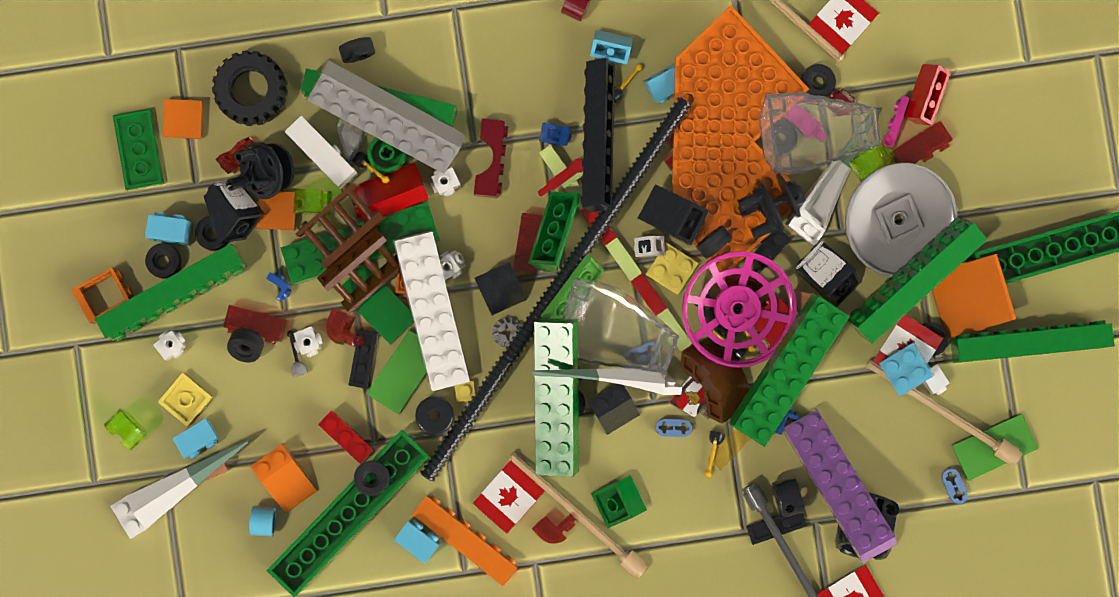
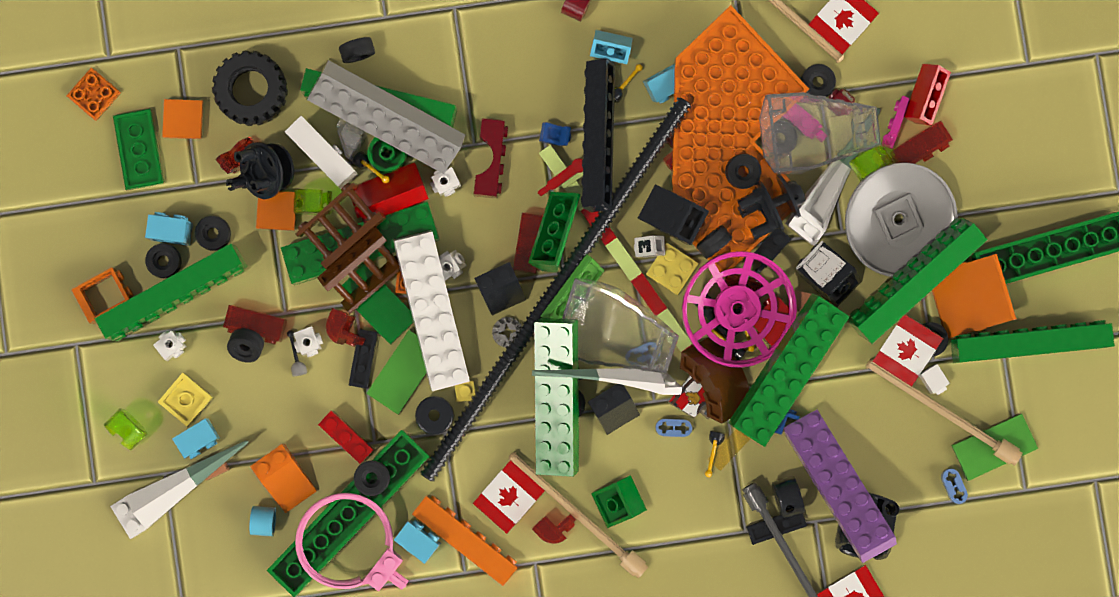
(93, 94): none -> orange tile
(232, 212): black slope -> none
(279, 280): blue bracket -> none
(381, 571): none -> bright pink brick
(733, 165): none -> black tyre
(906, 369): medium azure brick -> none

